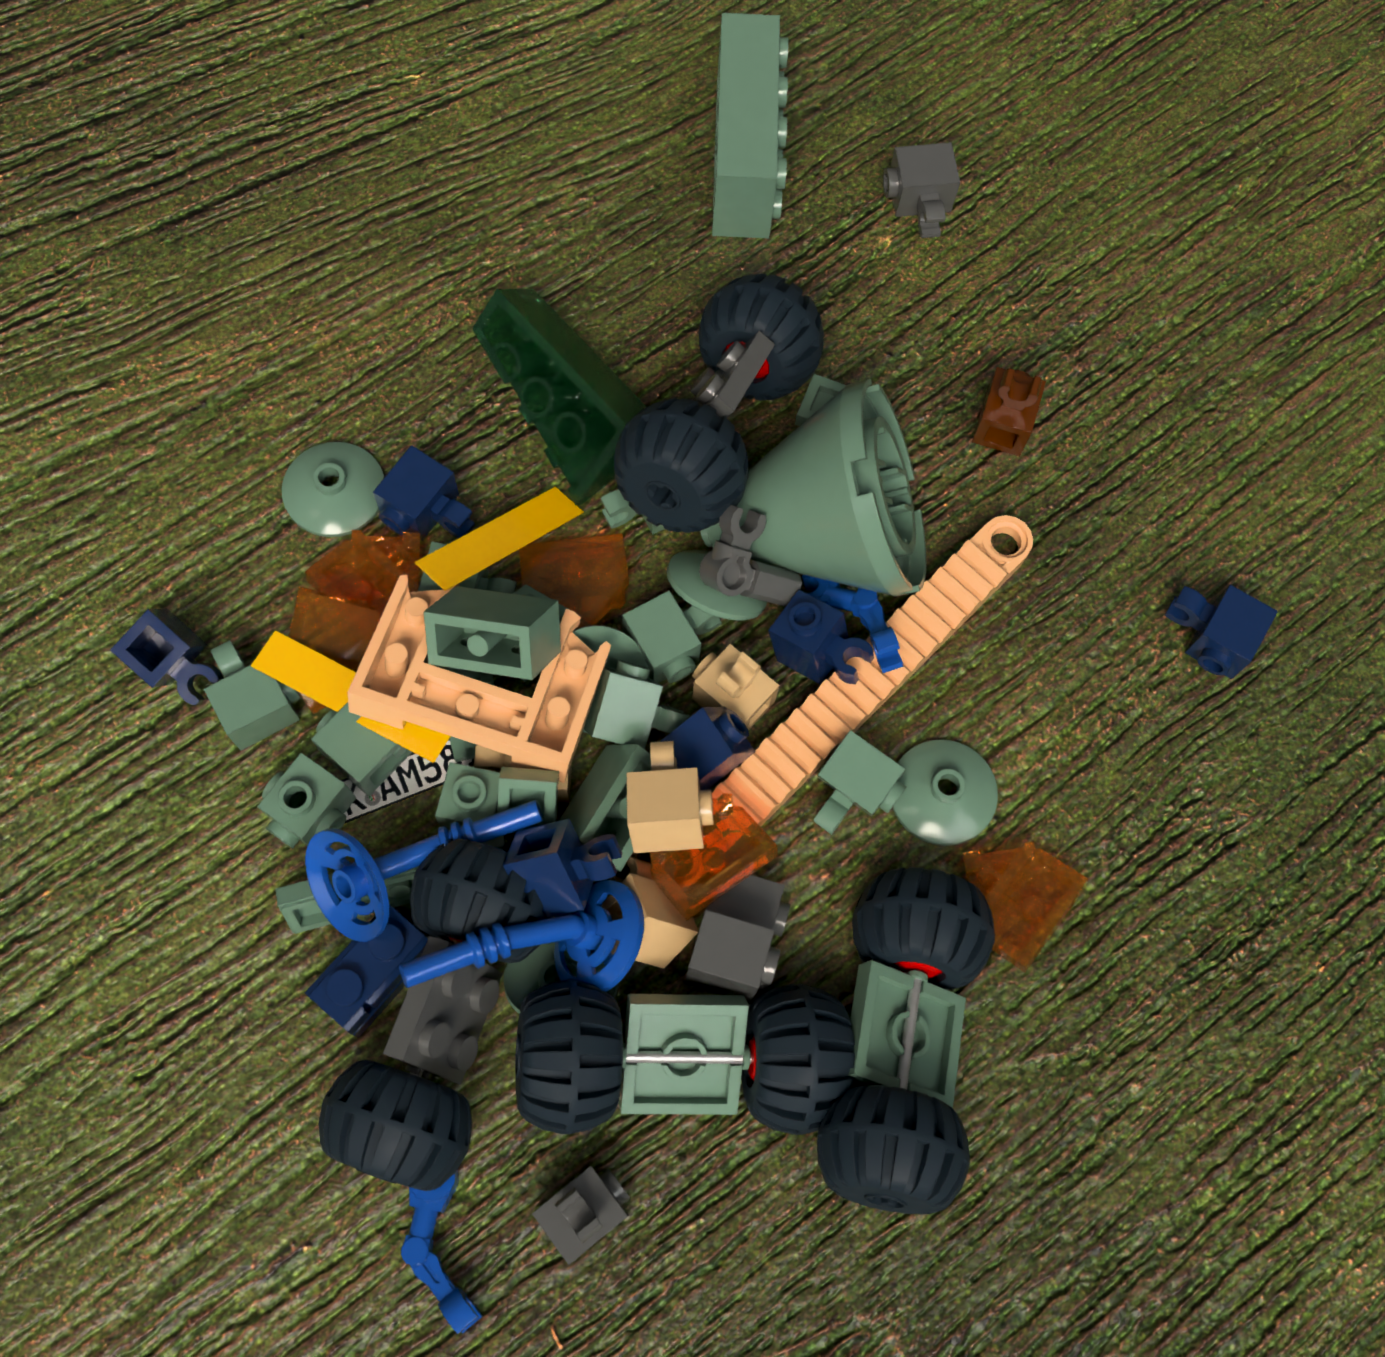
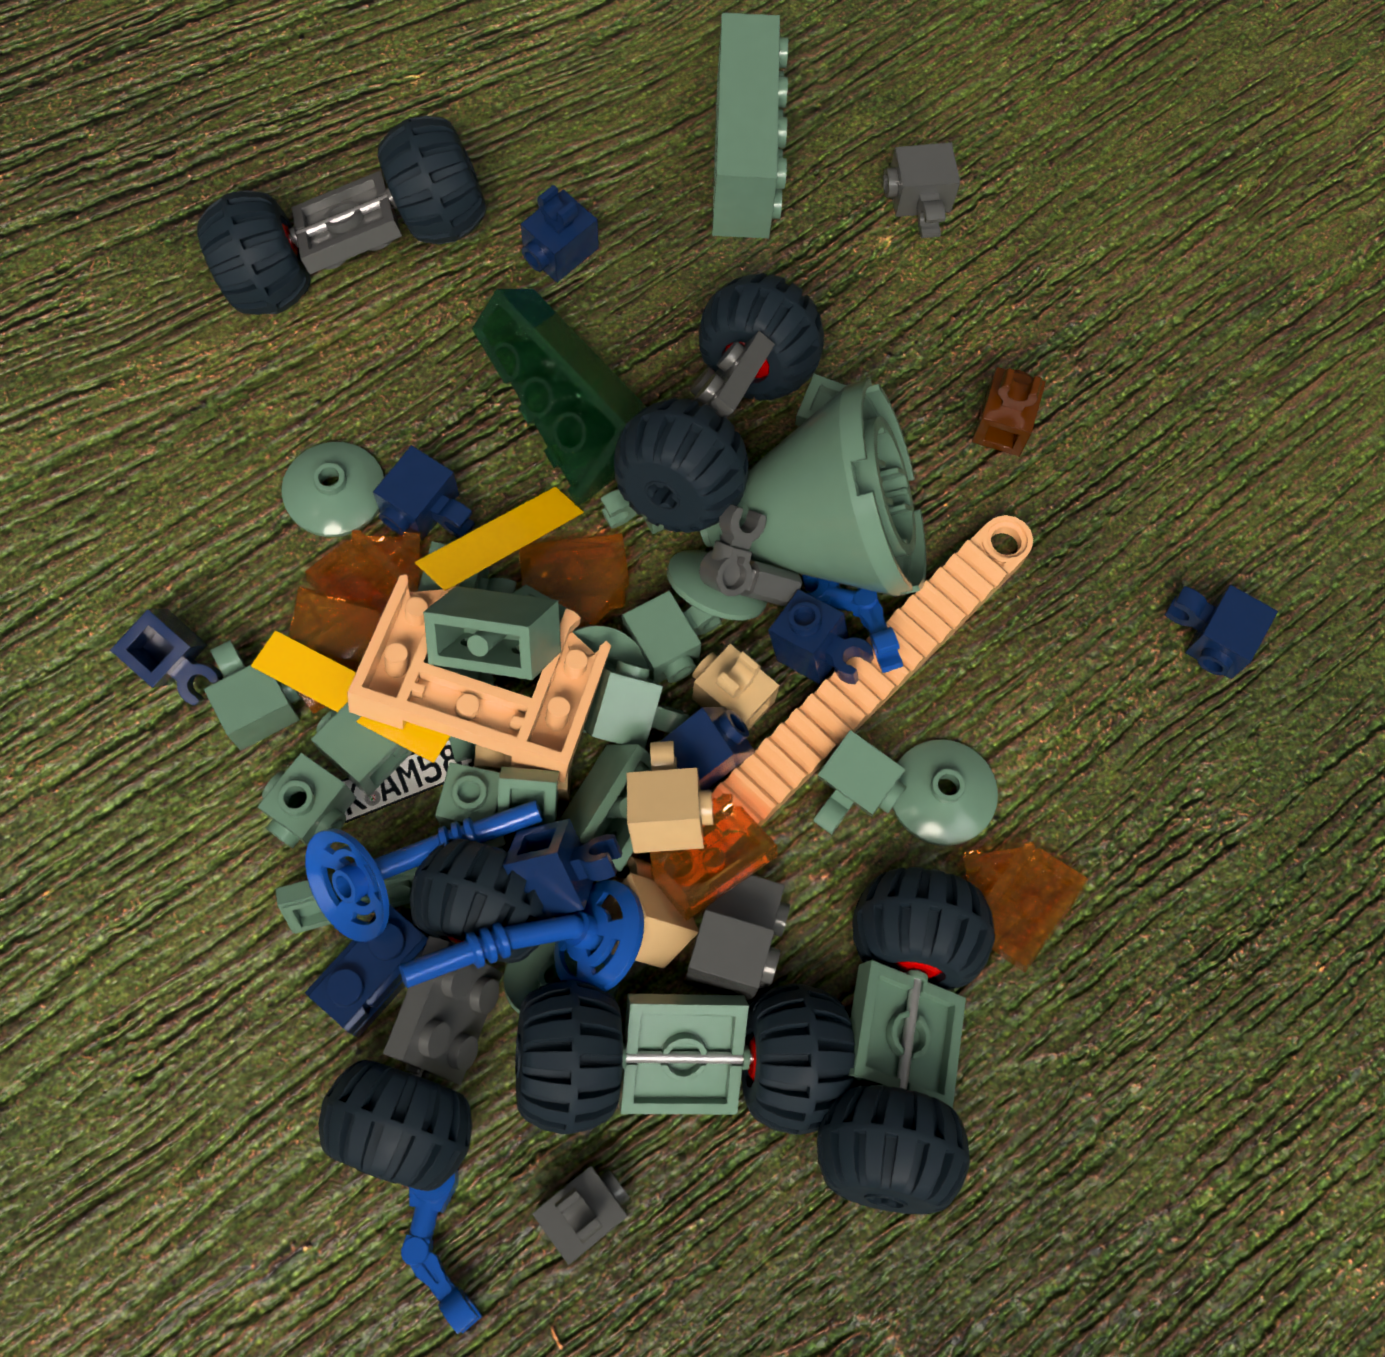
(268, 263): none -> black plate
(558, 234): none -> dark blue brick

